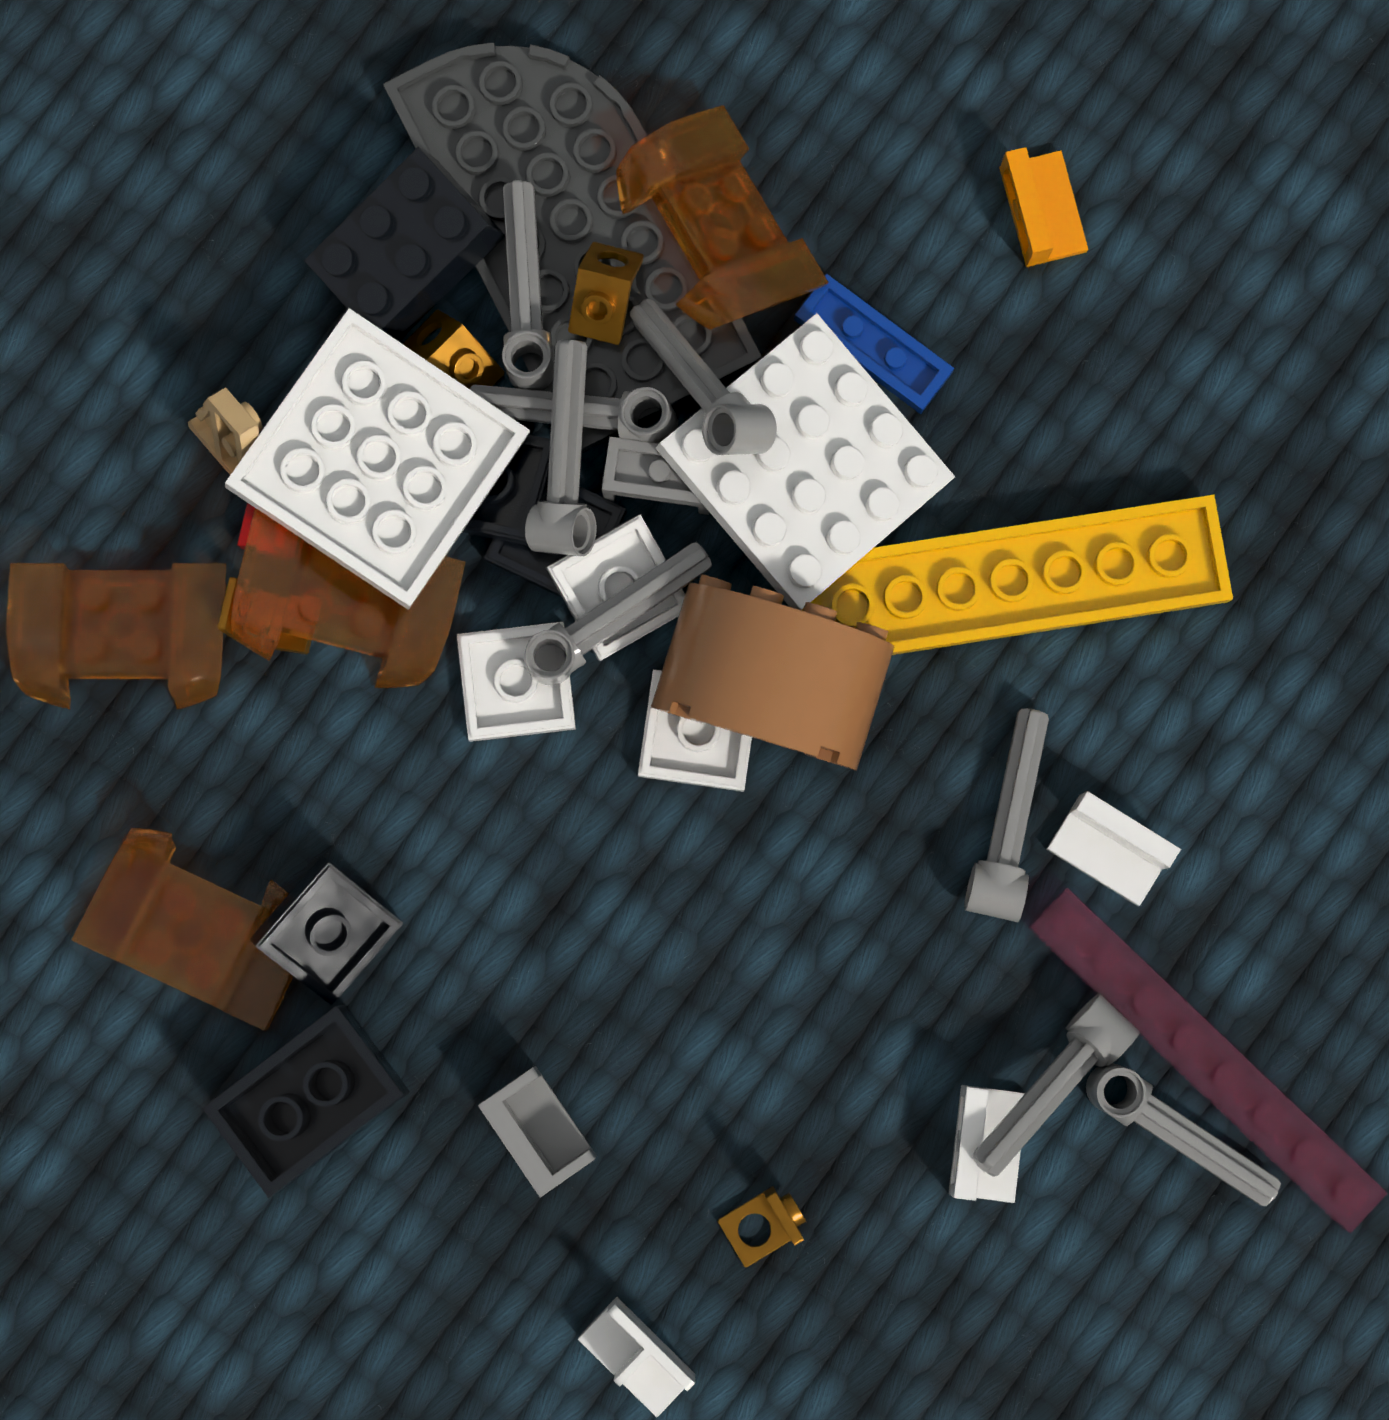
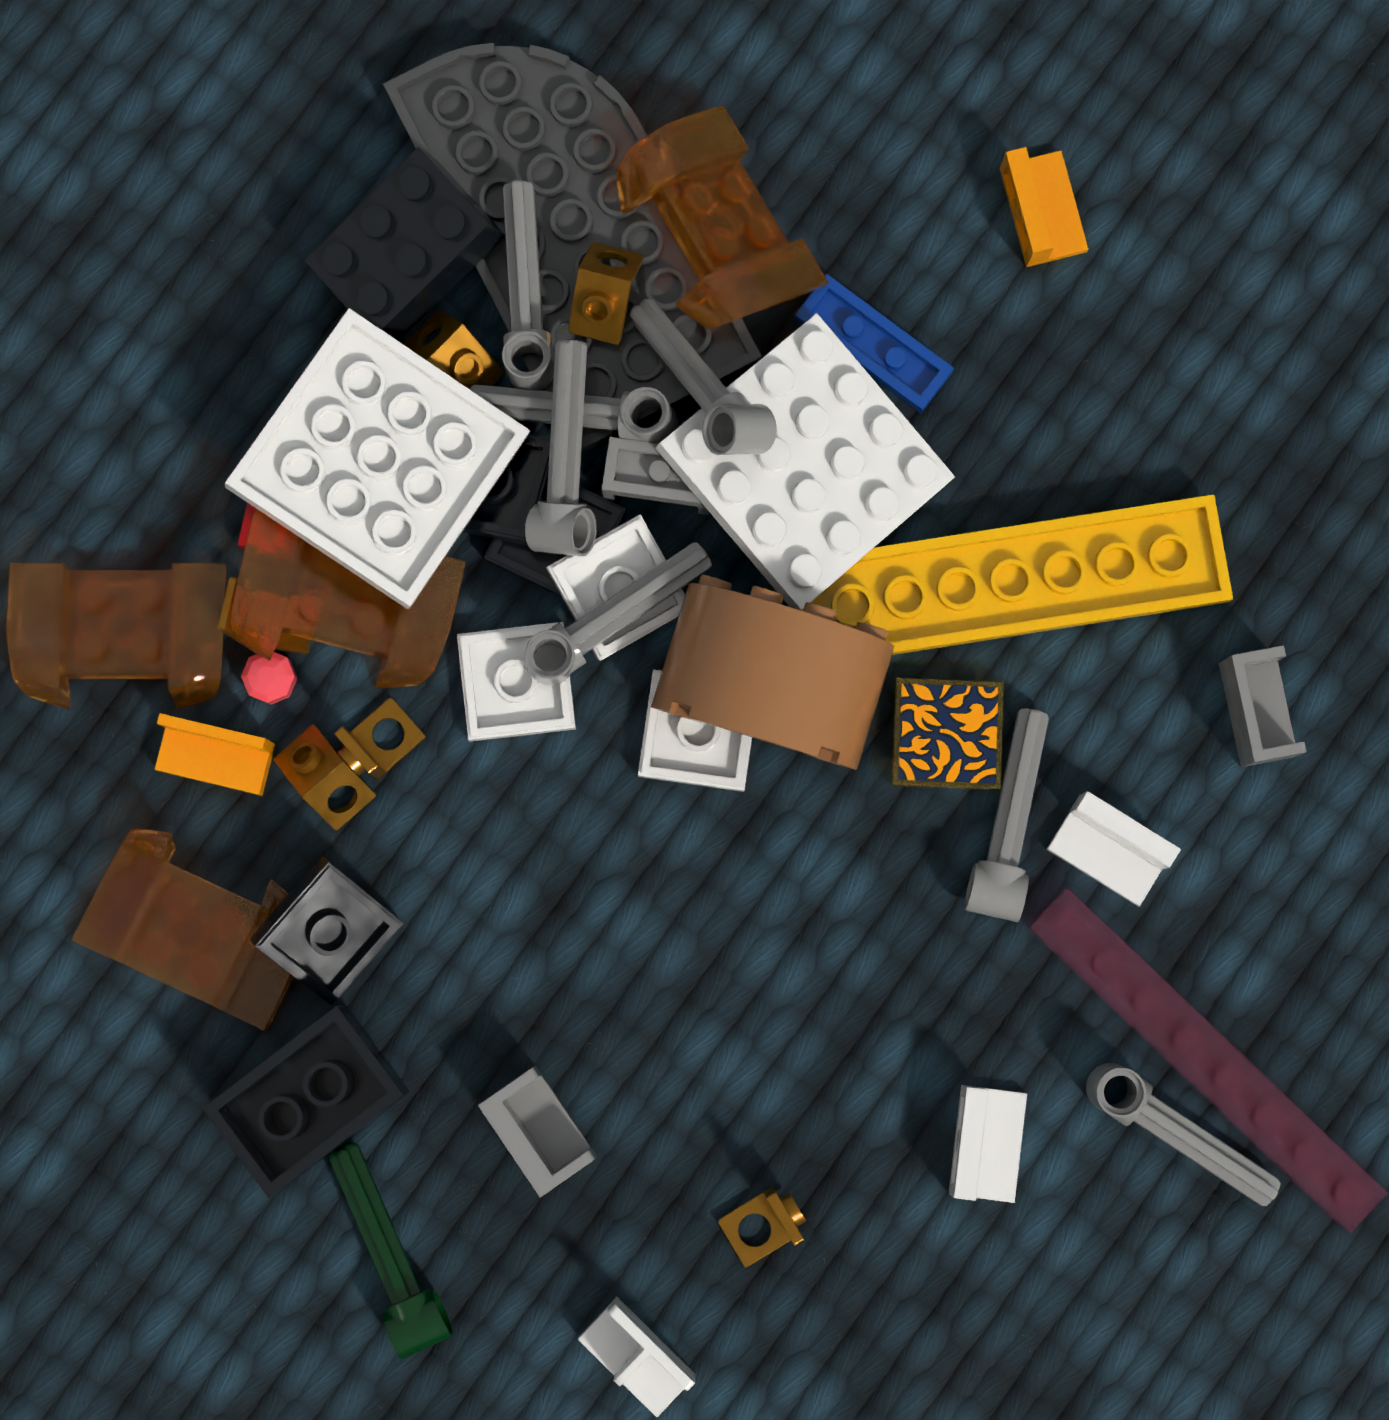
(214, 755): none -> light orange panel
(226, 428): tan wing -> none
(269, 680): none -> coral tile
(319, 770): none -> pearl gold bracket
(362, 752): none -> pearl gold bracket
(416, 1316): none -> dark green axle
(947, 734): none -> tile
(1096, 1038): light grey axle -> none
(1259, 707): none -> light grey panel

